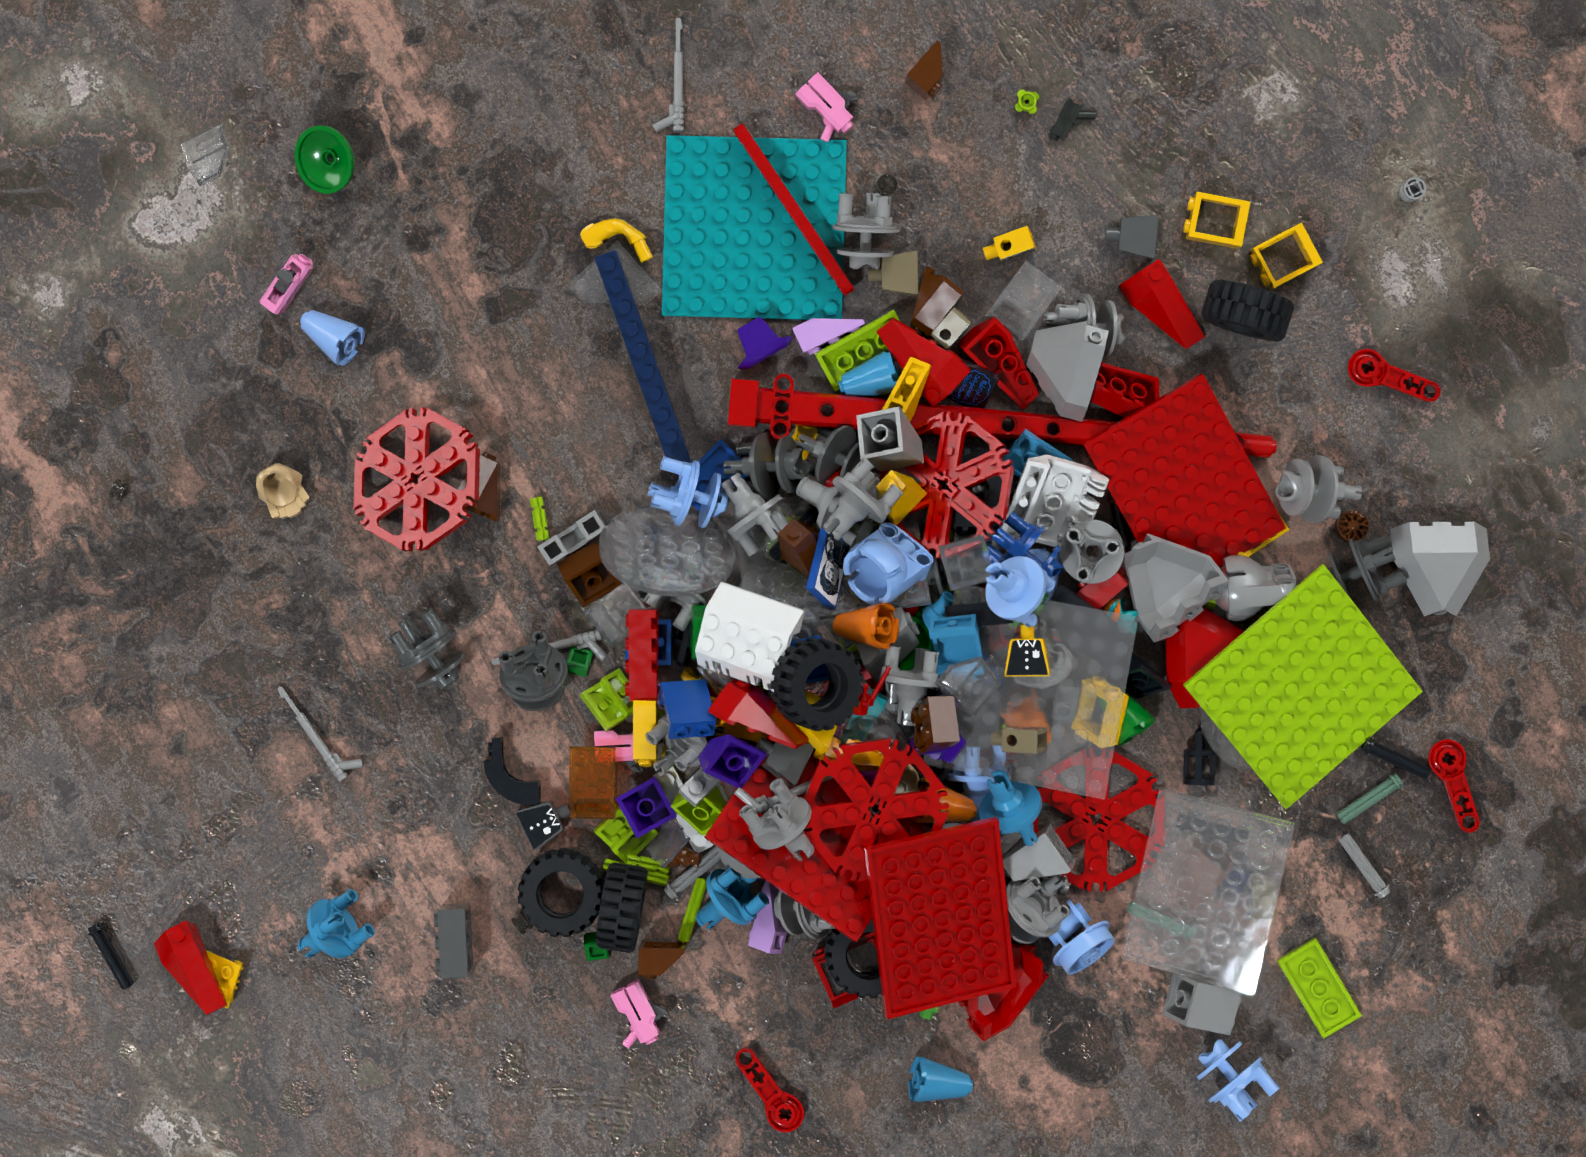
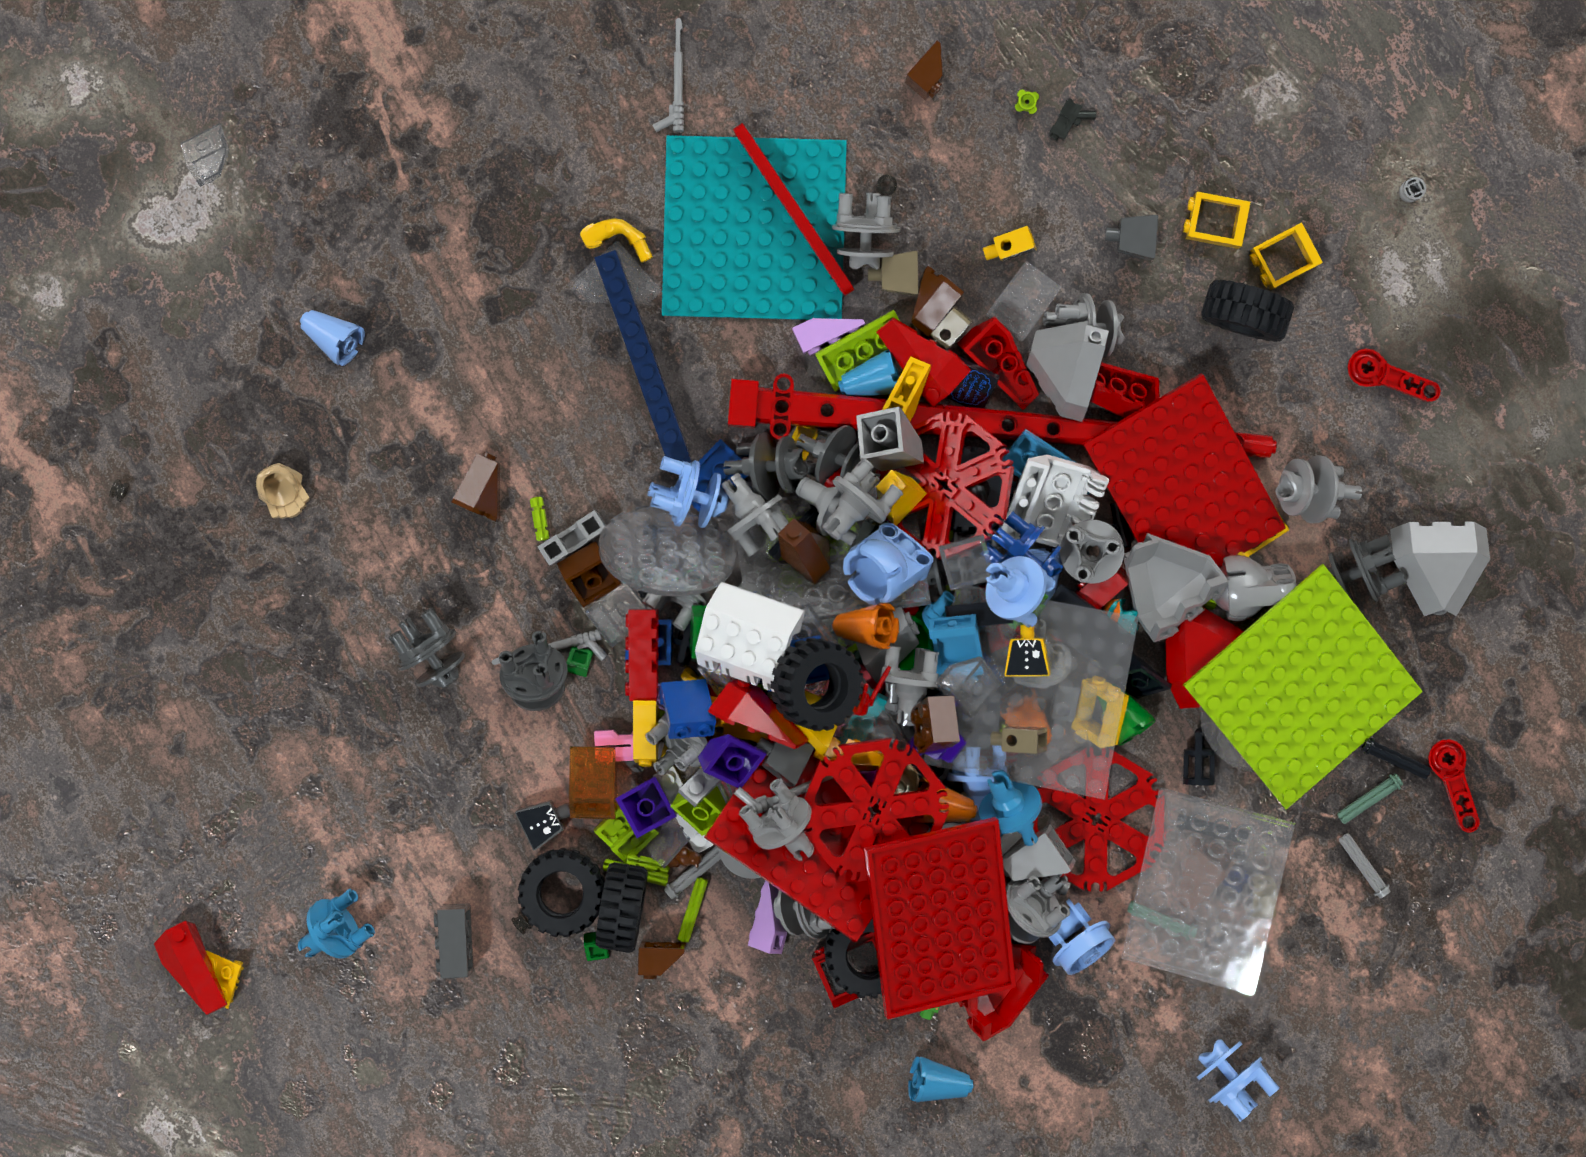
(111, 956): black axle -> none
(287, 283): bright pink piece -> none
(315, 159): green dish -> none
(333, 760): light grey piece -> none
(429, 486): plate -> none
(513, 789): black arch -> none
(608, 700): lime slope -> none
(640, 1013): bright pink piece -> none
(730, 899): dark azure piece -> none
(759, 342): dark purple piece -> none
(772, 1095): red beam -> none
(827, 569): tile -> none
(829, 104): bright pink piece -> none
(1159, 300): red wedge -> none
(1201, 1004): light grey slope -> none
(1319, 988): lime tile -> none
(1351, 525): reddish brown wheel -> none

